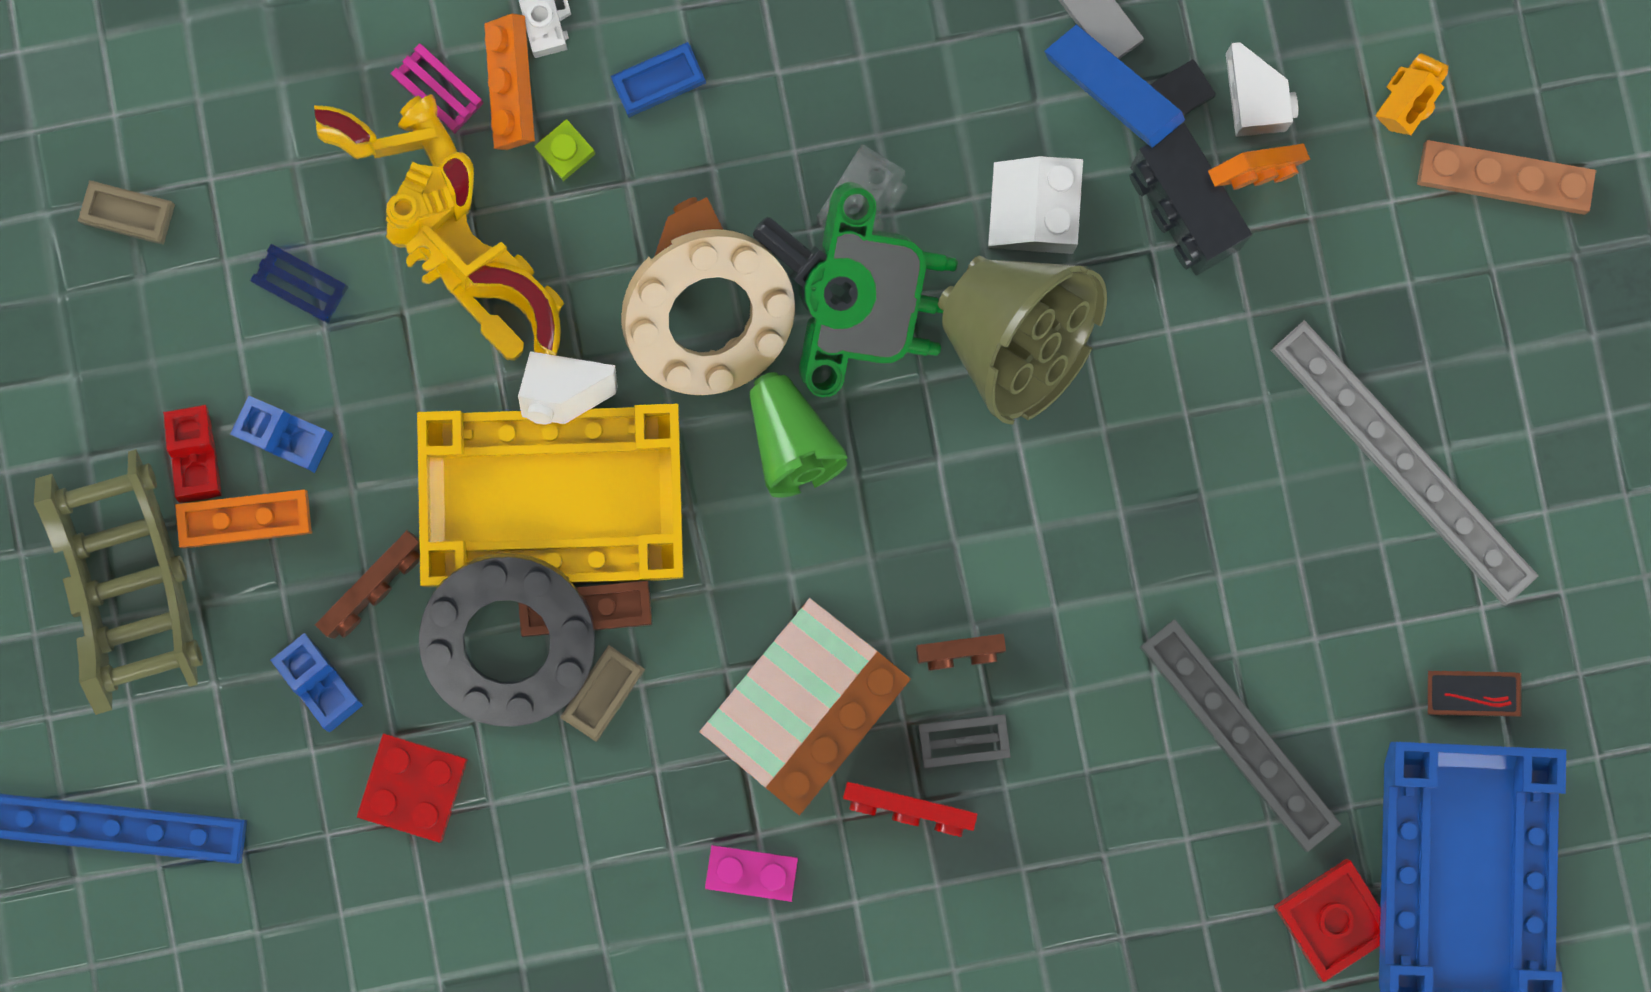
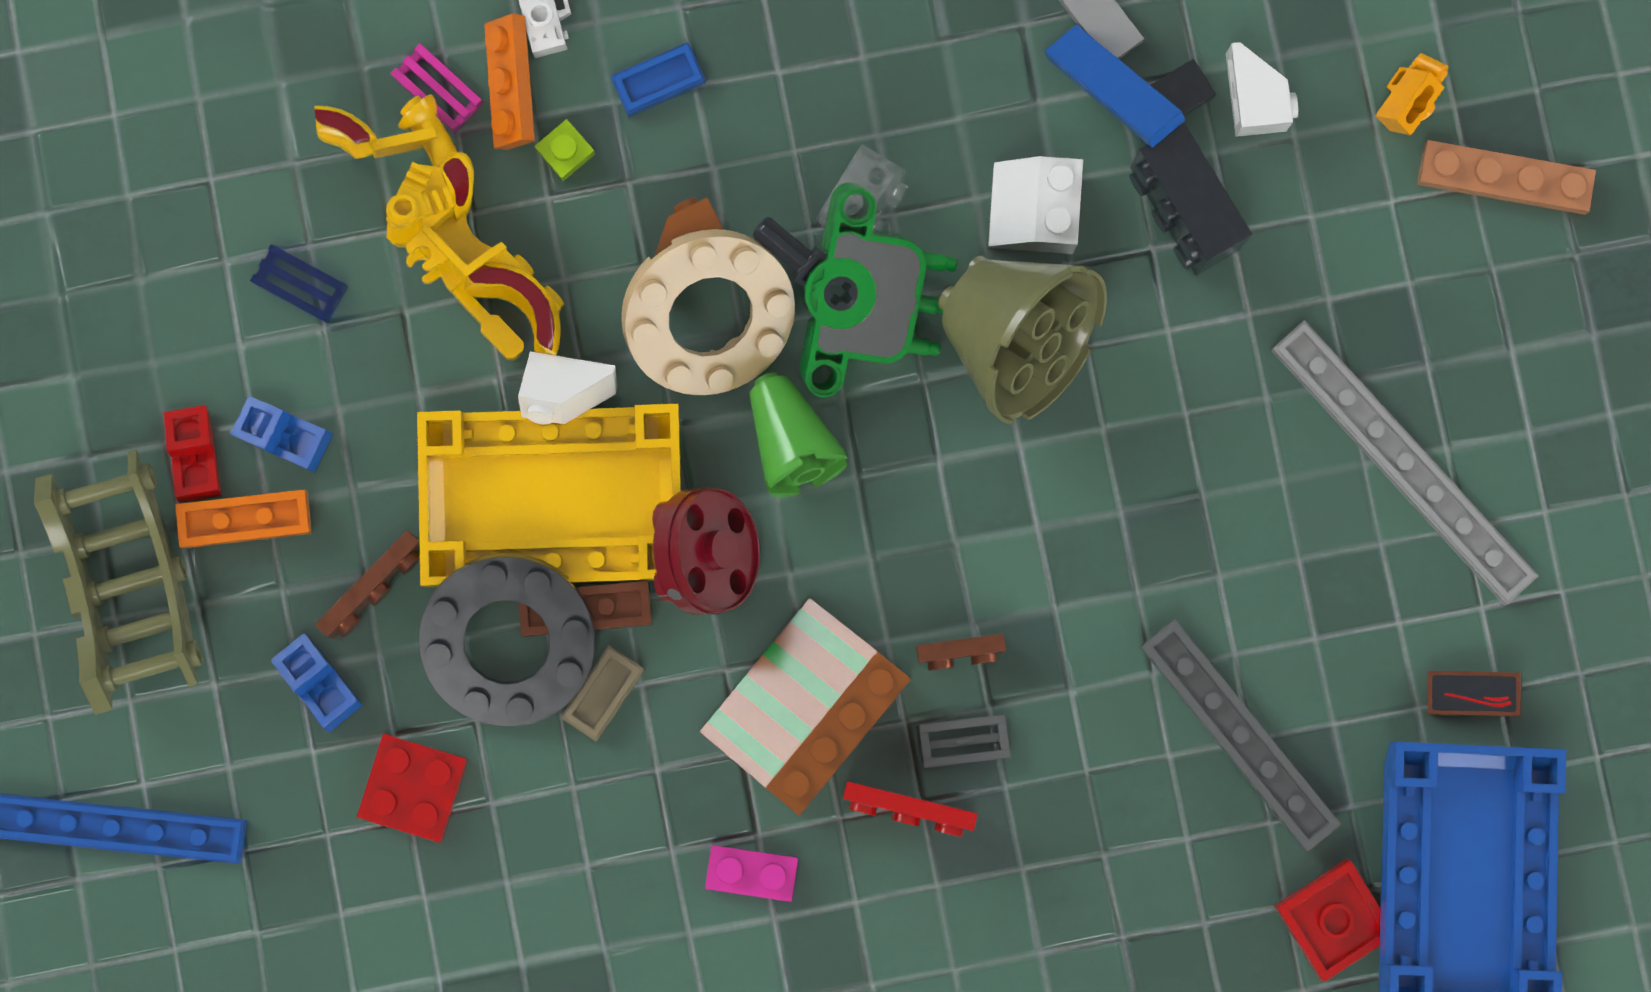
(126, 212): dark tan tile -> none
(704, 551): none -> dark red piece
(1260, 166): orange plate -> none

